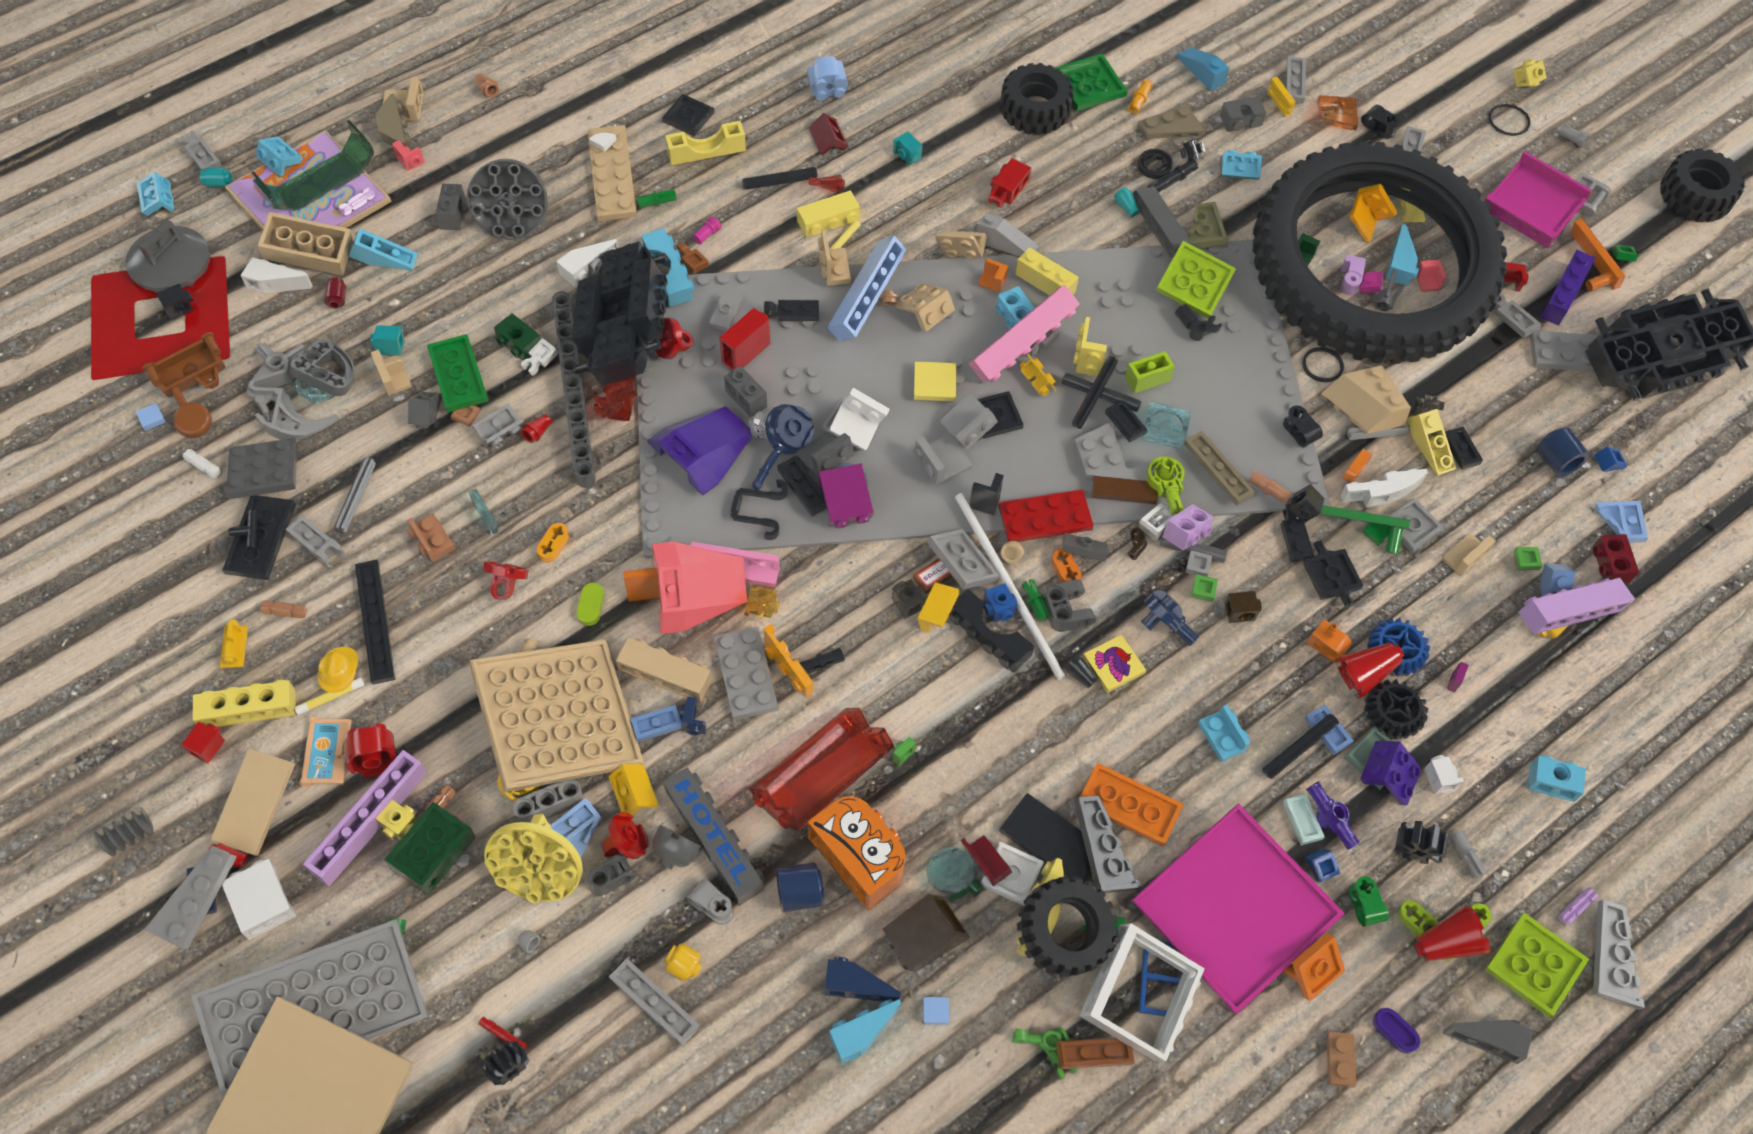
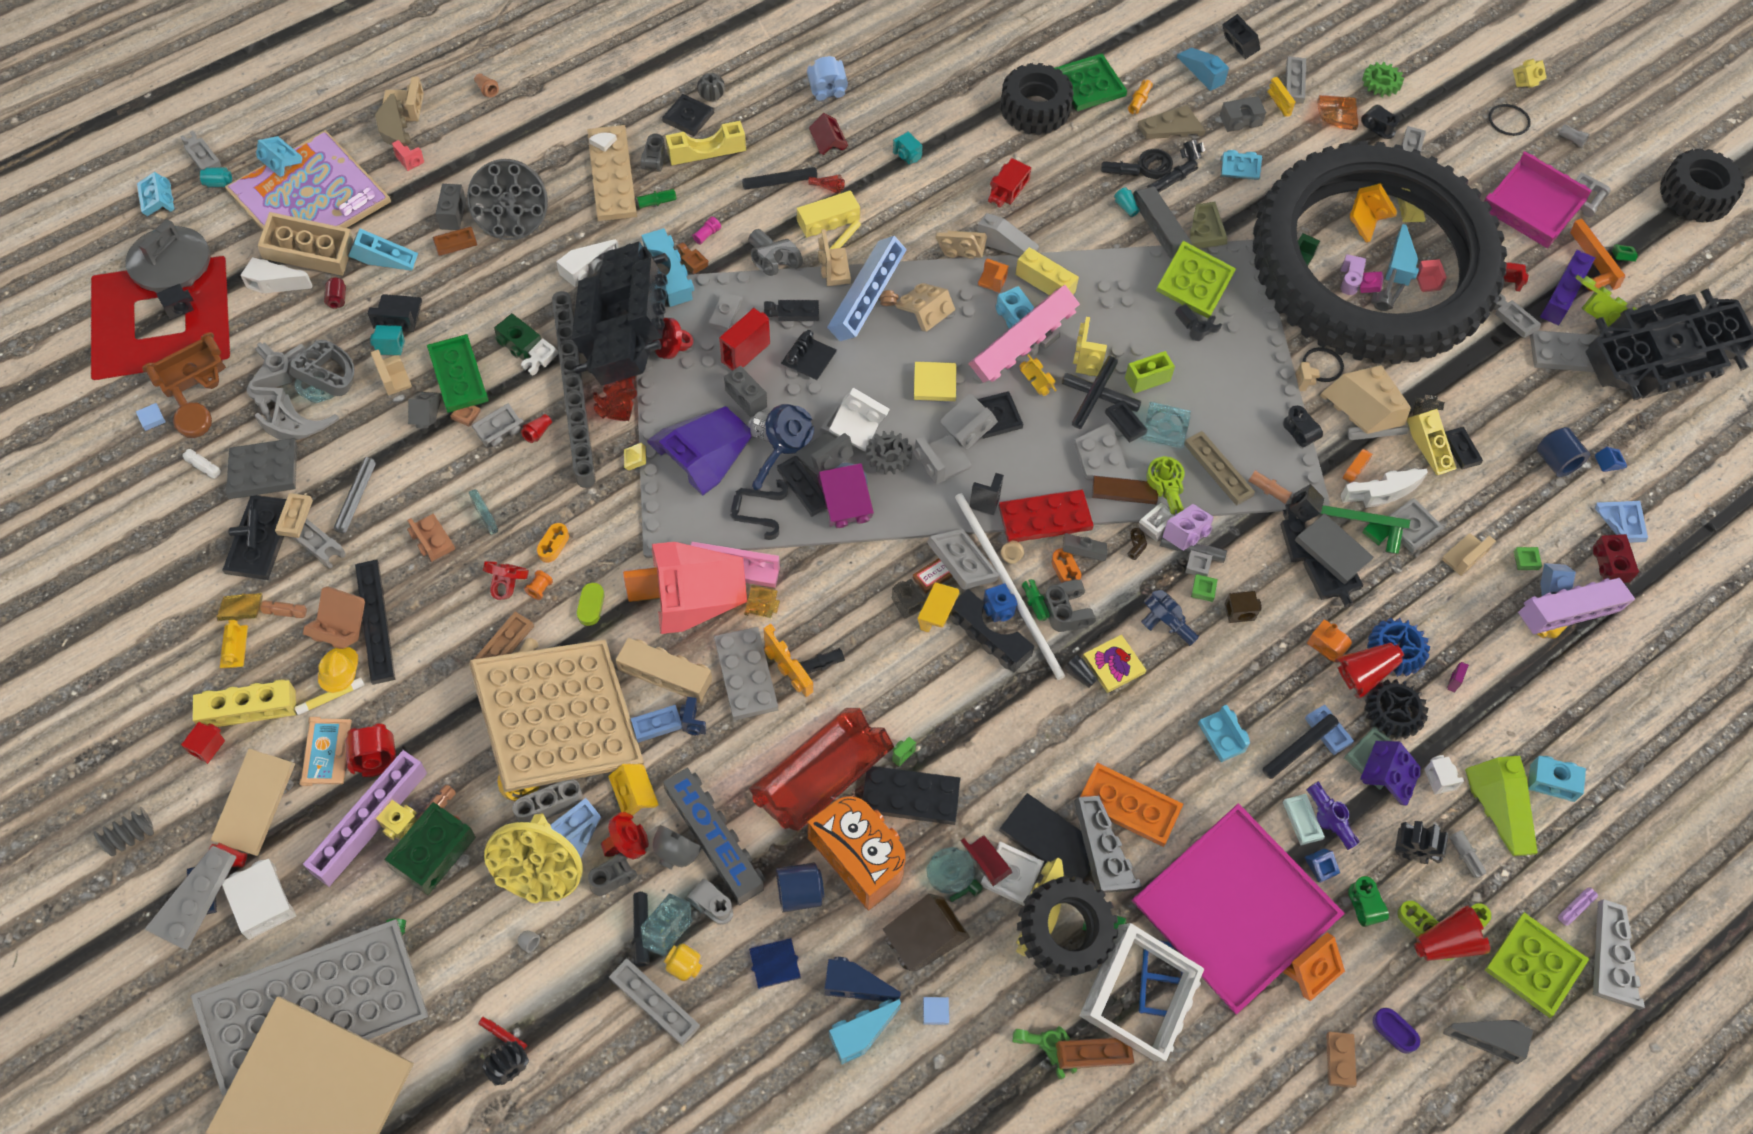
(239, 607): none -> clear yellow piece
(293, 515): none -> tan plate
(321, 178): clear green windscreen -> none
(337, 618): none -> nougat bracket
(396, 311): none -> black bracket
(455, 241): none -> dark orange plate
(507, 637): none -> medium nougat plate
(538, 585): none -> orange bush
(634, 456): none -> light yellow tile
(640, 915): none -> black axle
(653, 152): none -> dark grey piece
(666, 924): none -> clear light blue brick
(711, 87): none -> dark grey piece
(769, 254): none -> dark grey connector
(774, 963): none -> clear blue piece
(809, 356): none -> black hinge
(889, 452): none -> dark grey gear
(912, 794): none -> black plate
(1120, 168): none -> black axle
(1241, 36): none -> black brick
(1306, 376): none -> tan tile
(1334, 548): none -> dark grey tile
(1382, 79): none -> bright green gear
(1505, 796): none -> lime wedge
(1601, 303): none -> lime bracket

